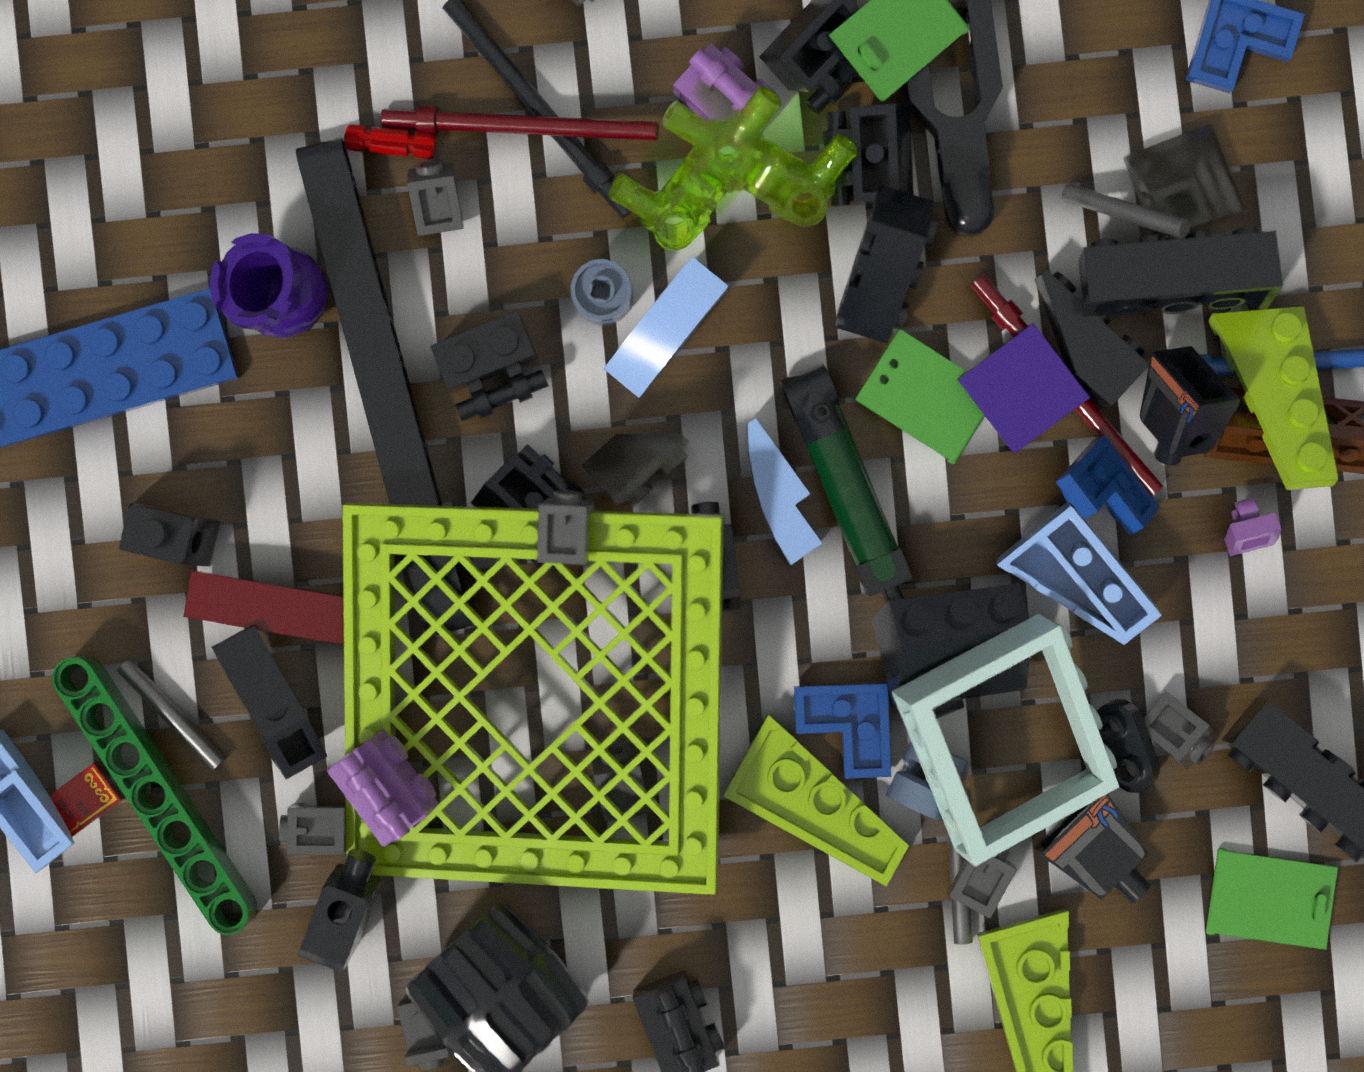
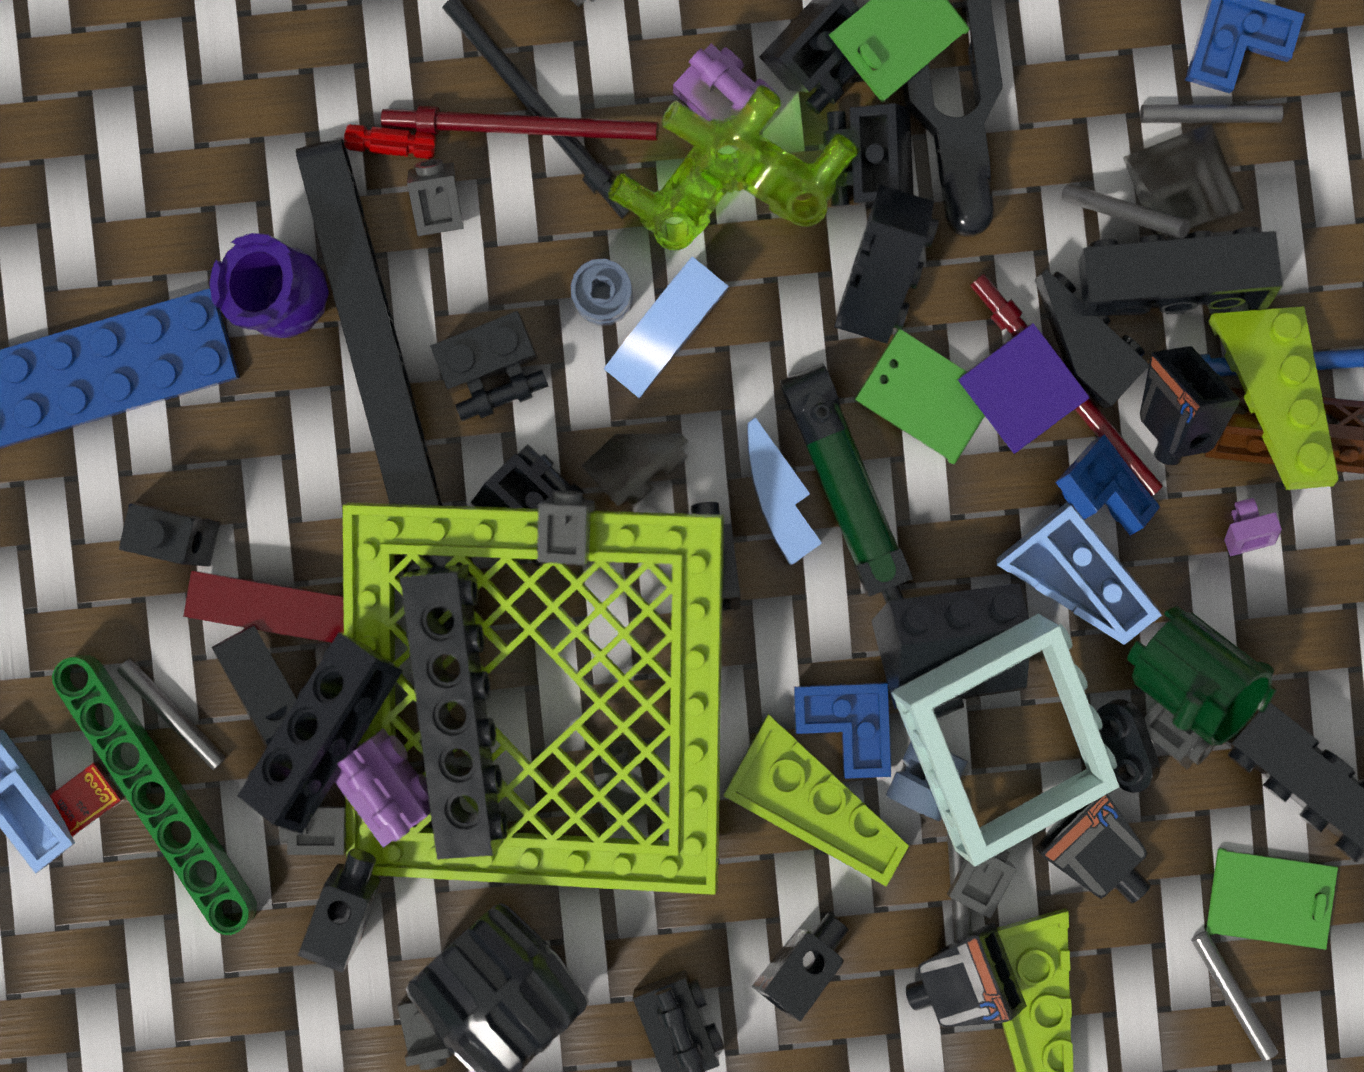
(319, 733): none -> black brick
(454, 829): none -> black brick
(788, 982): none -> black torso
(968, 982): none -> black torso
(1201, 677): none -> dark green container
(1211, 113): none -> flat silver bar
(1234, 996): none -> flat silver bar

